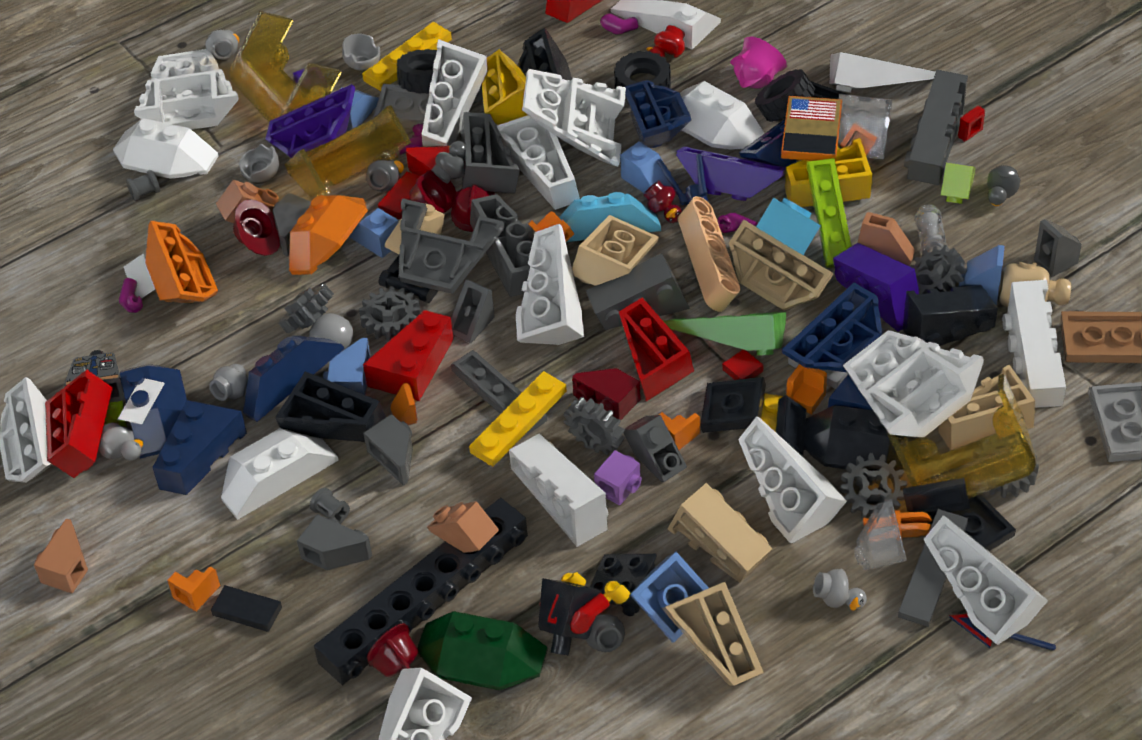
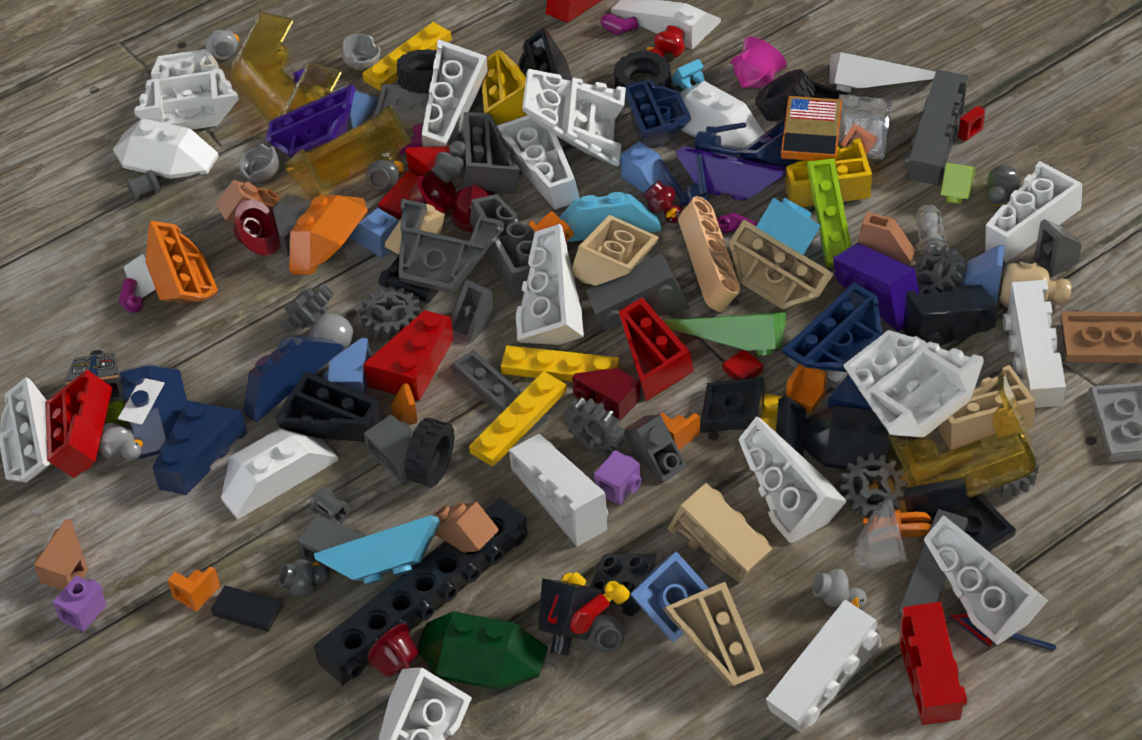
(80, 603): none -> medium lavender brick
(229, 382): light grey animal -> none
(300, 576): none -> dark grey animal
(382, 552): none -> medium azure wedge
(429, 452): none -> black tyre
(559, 364): none -> yellow plate
(690, 71): none -> medium azure tile
(711, 142): none -> dark blue plant
(825, 666): none -> white wedge
(931, 663): none -> red wedge
(1043, 196): none -> white wedge

